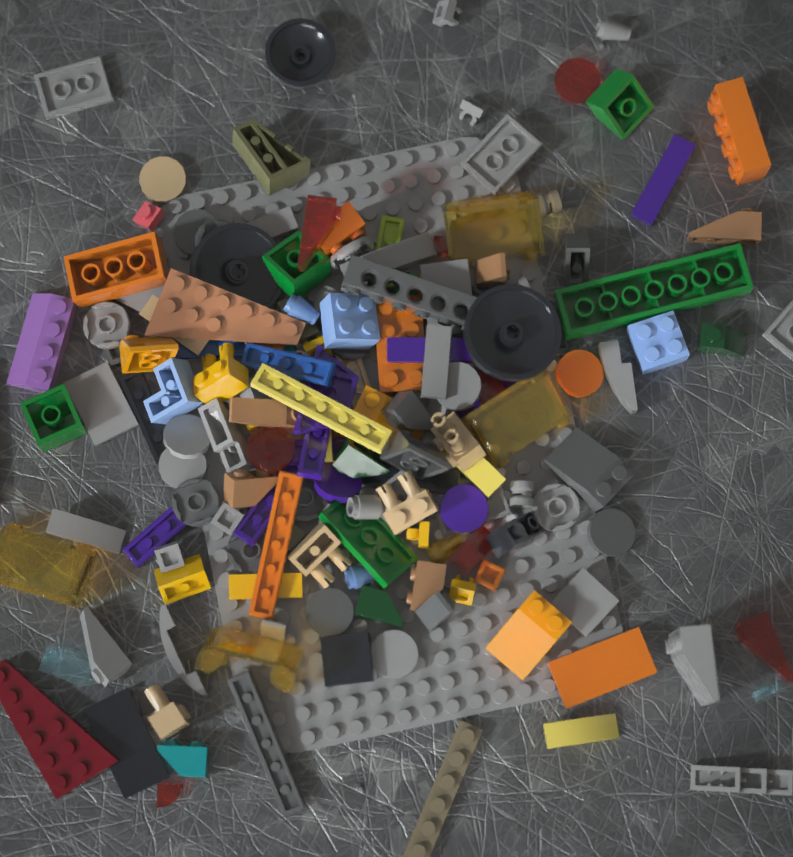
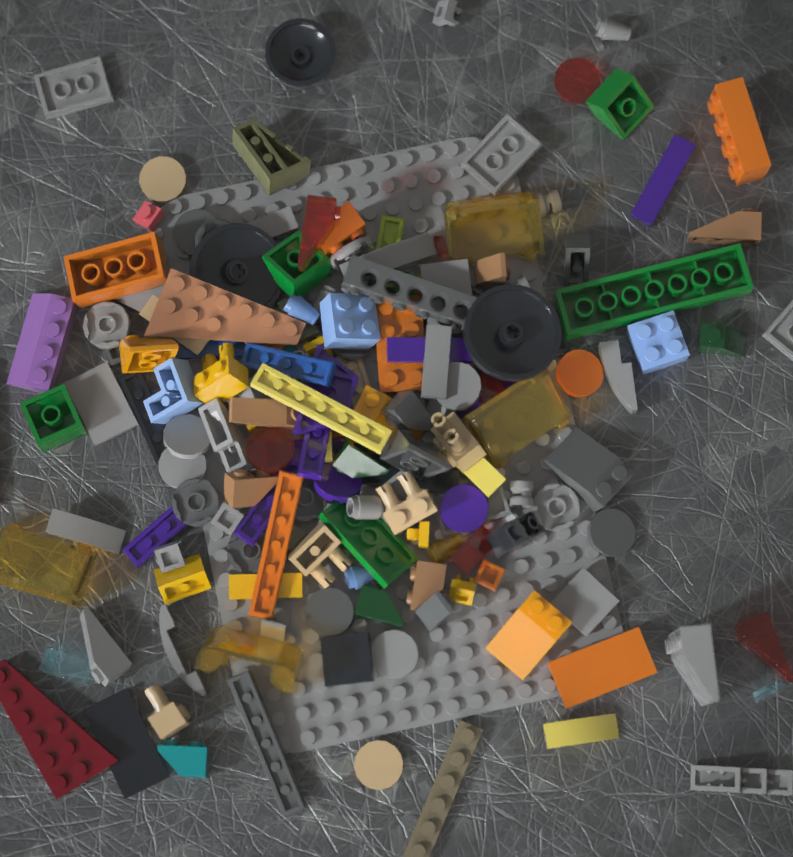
(167, 793): clear red tile -> none
(378, 765): none -> tan tile
(474, 108): light grey tile -> none

